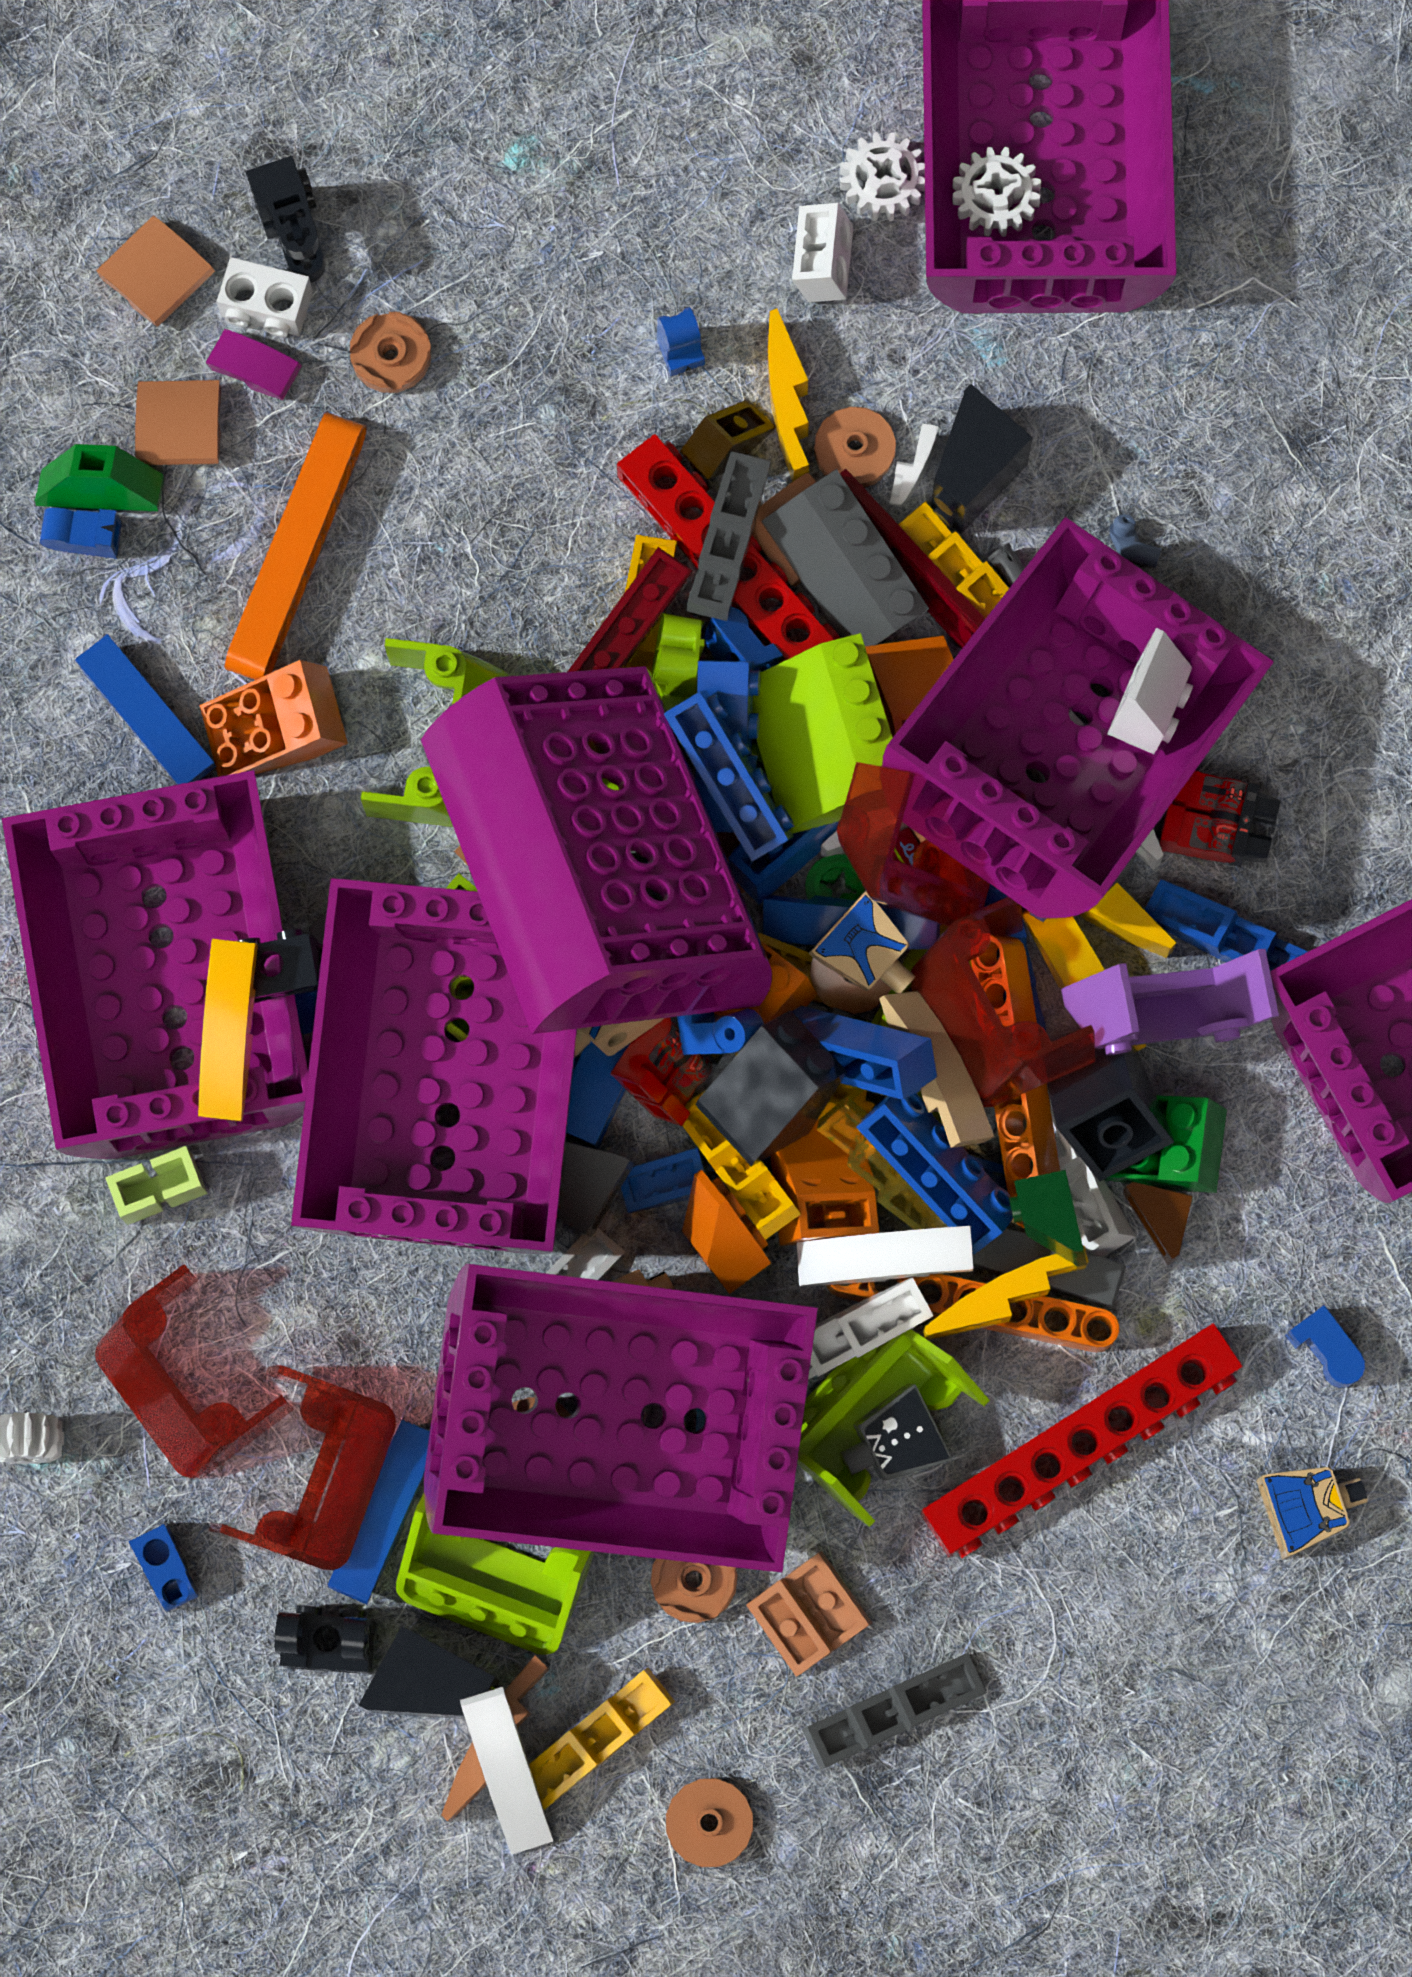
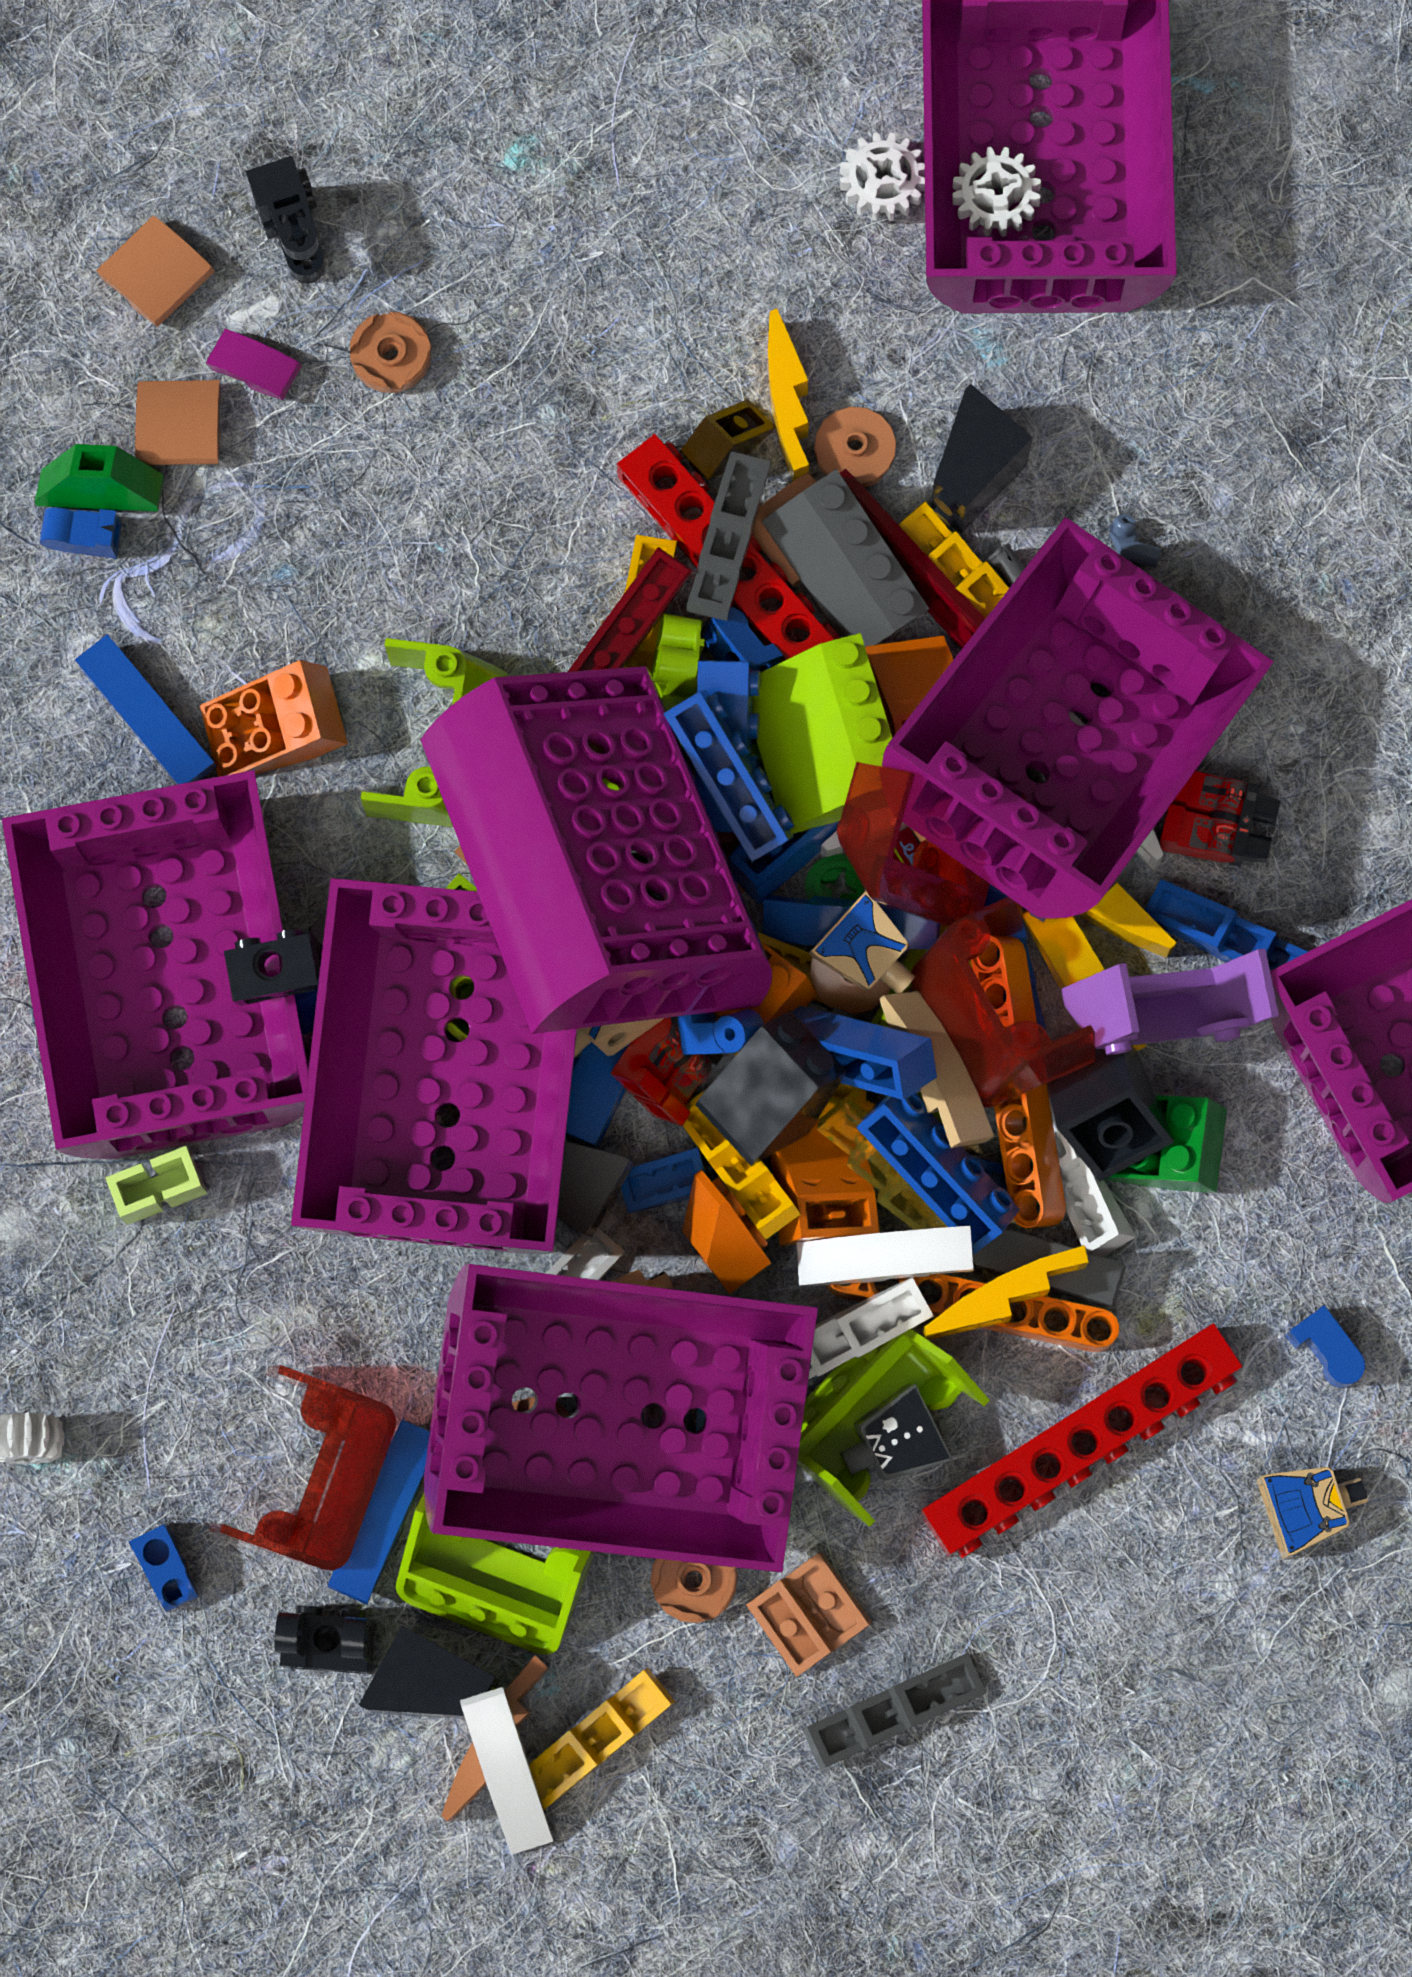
(188, 1440): clear red windscreen -> none
(227, 1030): yellow slope -> none
(269, 288): white brick -> none
(295, 547): orange beam -> none
(680, 342): blue leg -> none
(685, 1818): nougat plate -> none
(822, 252): white brick -> none
(910, 475): white slope -> none
(1049, 1214): dark green slope -> none
(1152, 695): white slope -> none
(1161, 1215): reddish brown slope -> none

